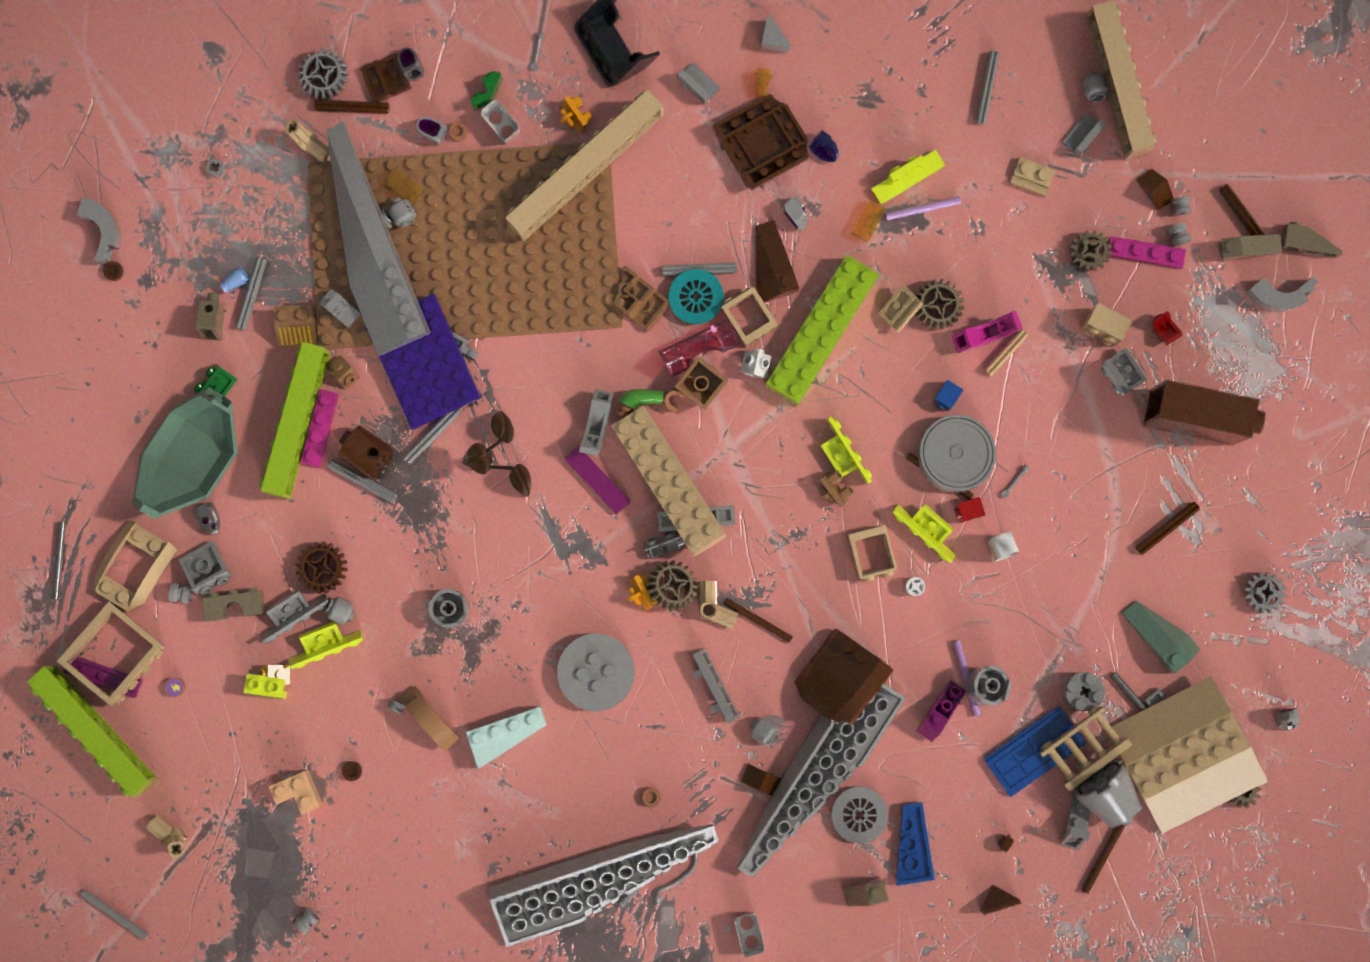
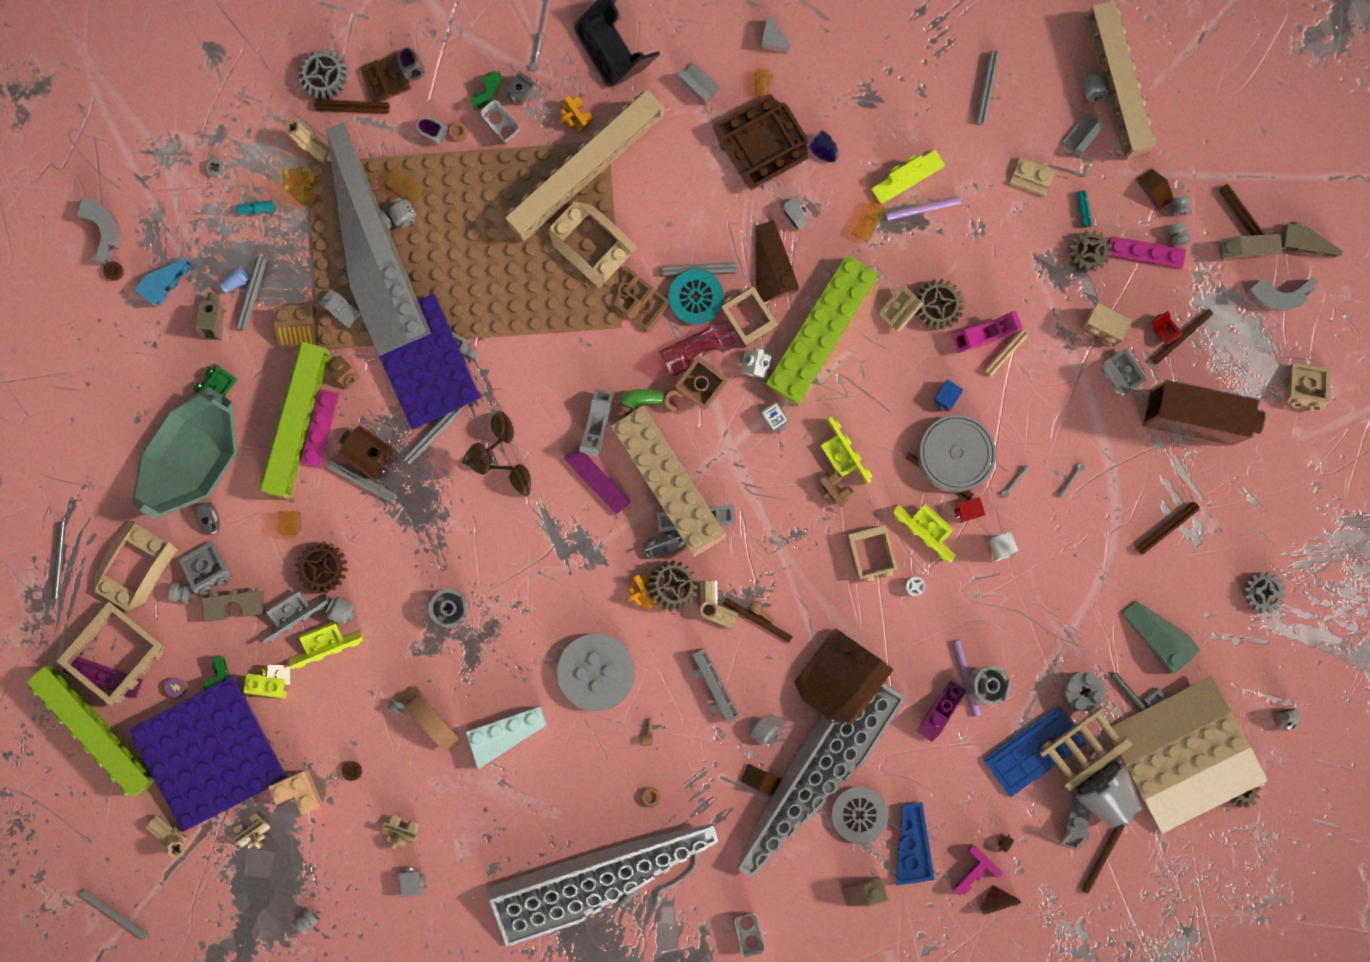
(158, 283): none -> dark azure slope
(207, 753): none -> dark purple plate
(220, 667): none -> green slope
(252, 835): none -> tan hips
(255, 207): none -> teal axle
(289, 524): none -> clear yellow brick
(299, 185): none -> clear yellow slope
(392, 828): none -> tan hips
(411, 882): none -> light grey brick
(527, 87): none -> flat silver brick
(609, 261): none -> tan wedge
(647, 739): none -> medium nougat hand
(755, 608): none -> medium nougat hand
(774, 418): none -> brick
(976, 872): none -> dark pink bracket
(1080, 467): none -> light grey hinge
(1084, 209): none -> teal axle
(1185, 334): none -> reddish brown bar
(1308, 387): none -> tan plate

